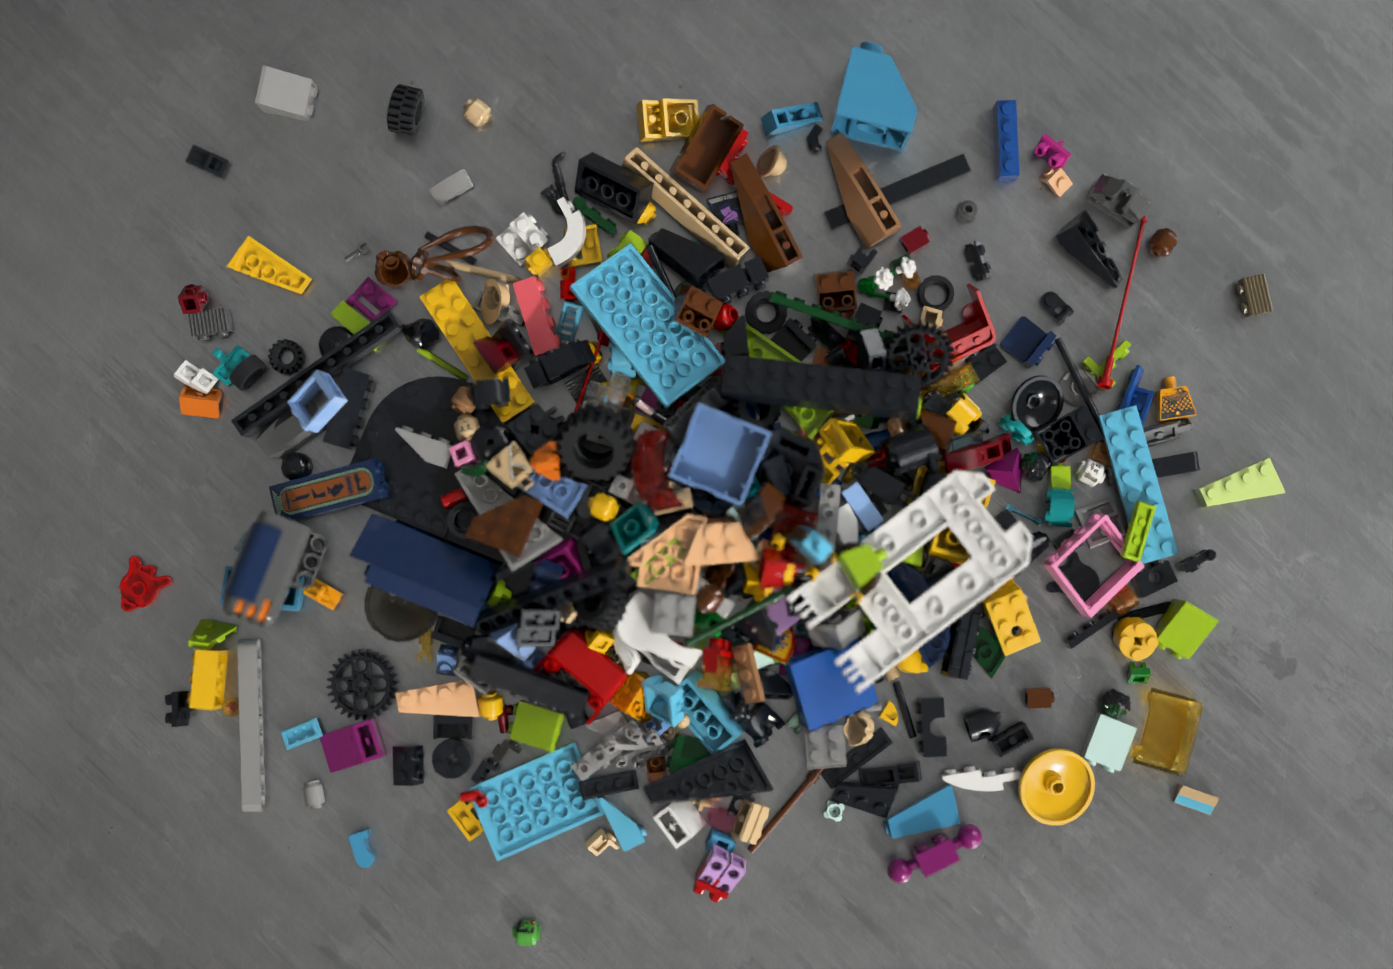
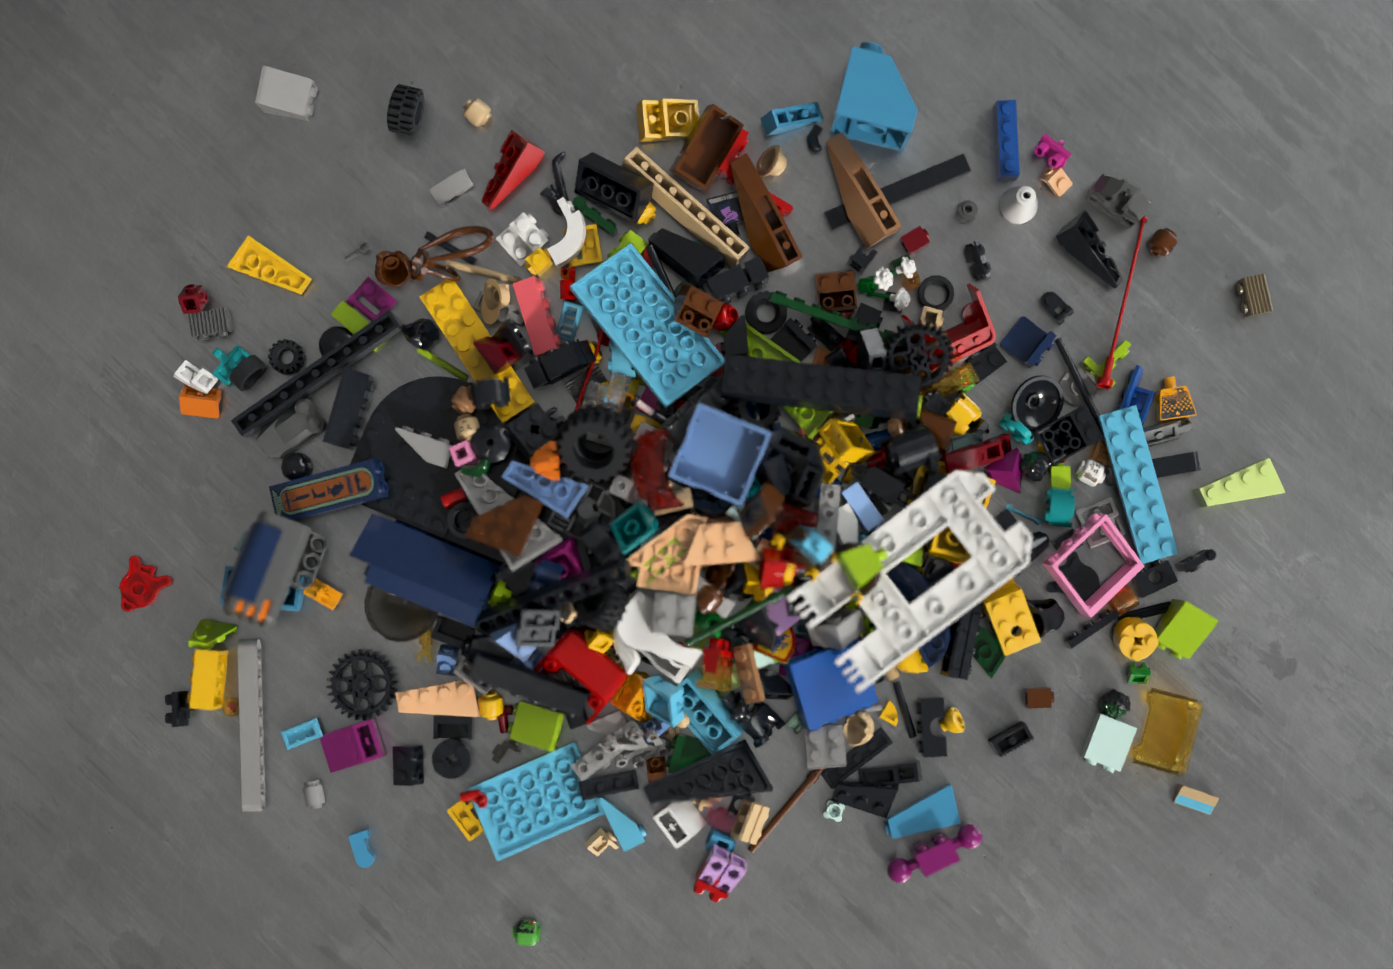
(207, 161): black slope -> none
(307, 391): light blue window -> none
(482, 771): black bracket -> none
(511, 467): tan torso -> none
(516, 163): none -> red wedge
(603, 507): yellow head -> none
(952, 721): none -> yellow brick
(972, 779): white slope -> none
(981, 723): black piece -> none
(1018, 204): none -> white cone
(1046, 615): none -> black piece
(1056, 786): yellow dish -> none
(1137, 531): lime tile -> none

